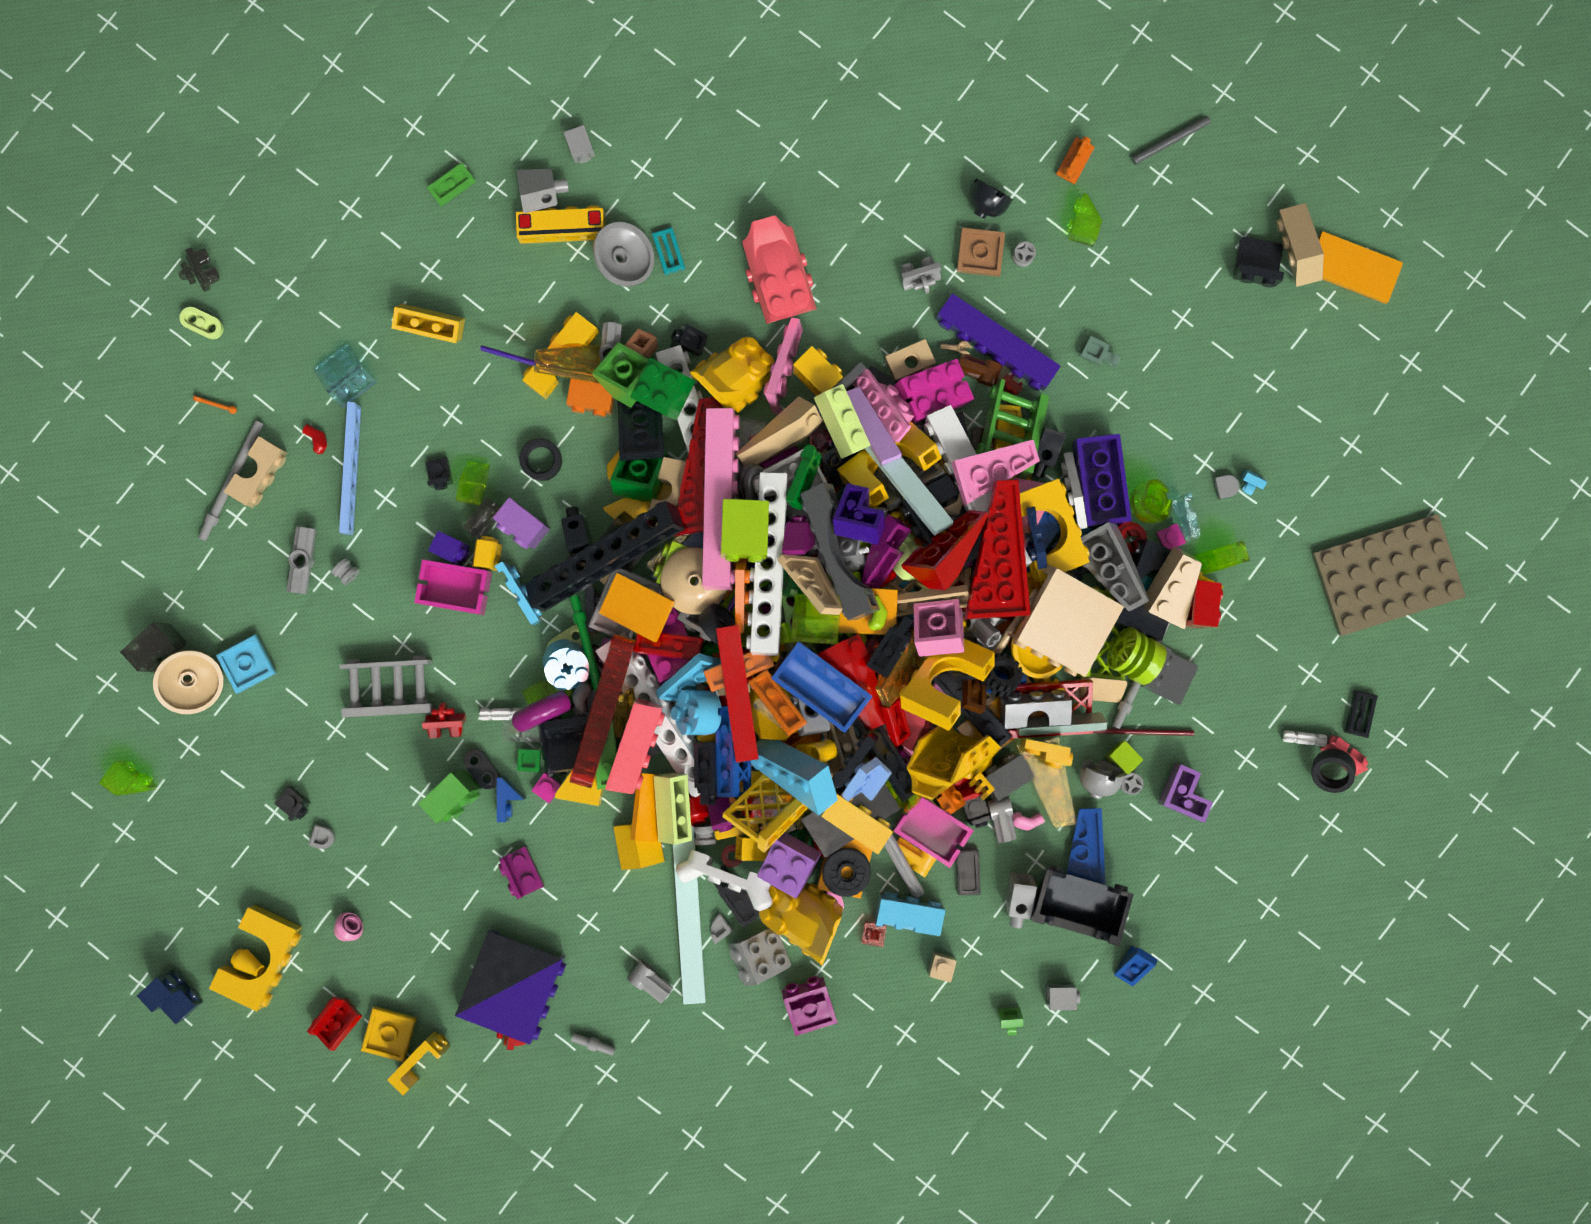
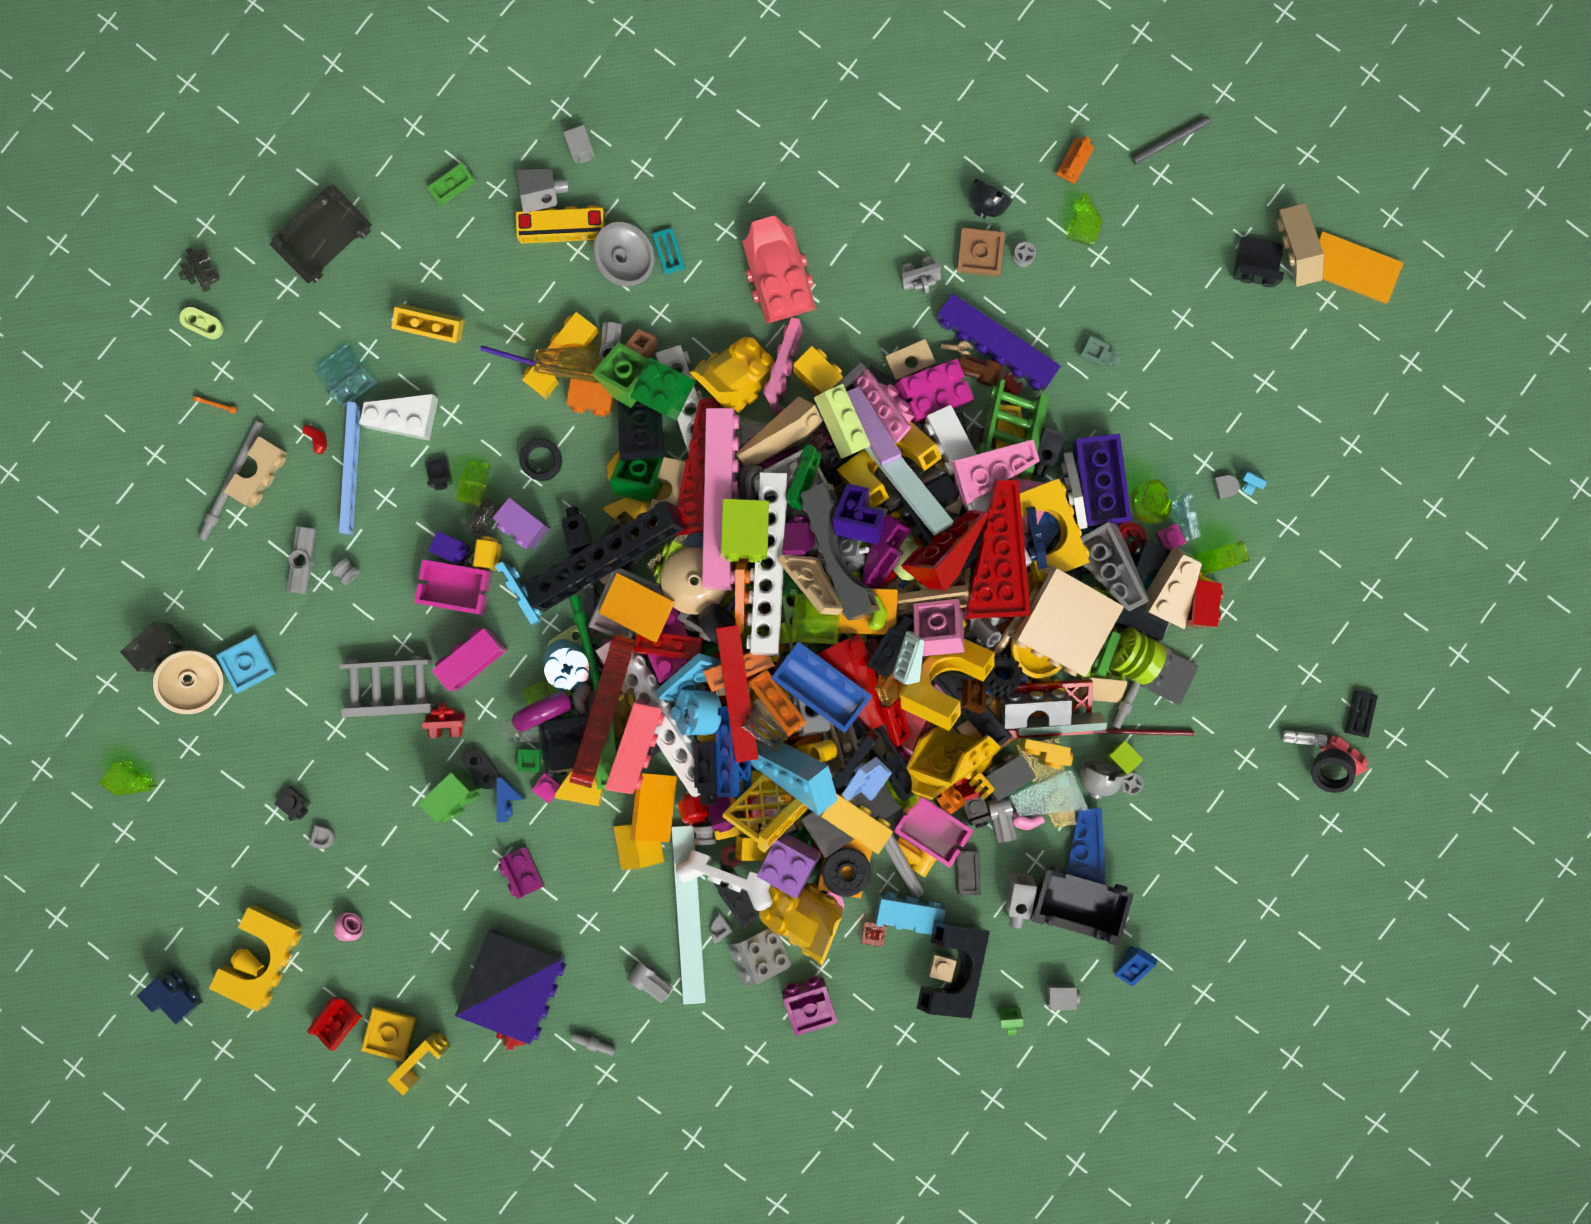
(320, 233): none -> clear smoke windscreen
(401, 416): none -> white wedge
(469, 659): none -> dark pink piece
(497, 713): white axle -> none
(672, 808): yellowish green brick -> none
(689, 339): black bracket -> none
(750, 719): none -> clear smoke tile
(909, 666): none -> light aqua slope
(960, 996): none -> black arch
(1052, 795): none -> clear light blue wing
(1103, 660): none -> bright green plate
(1179, 794): medium lavender brick -> none
(1388, 575): dark tan plate -> none

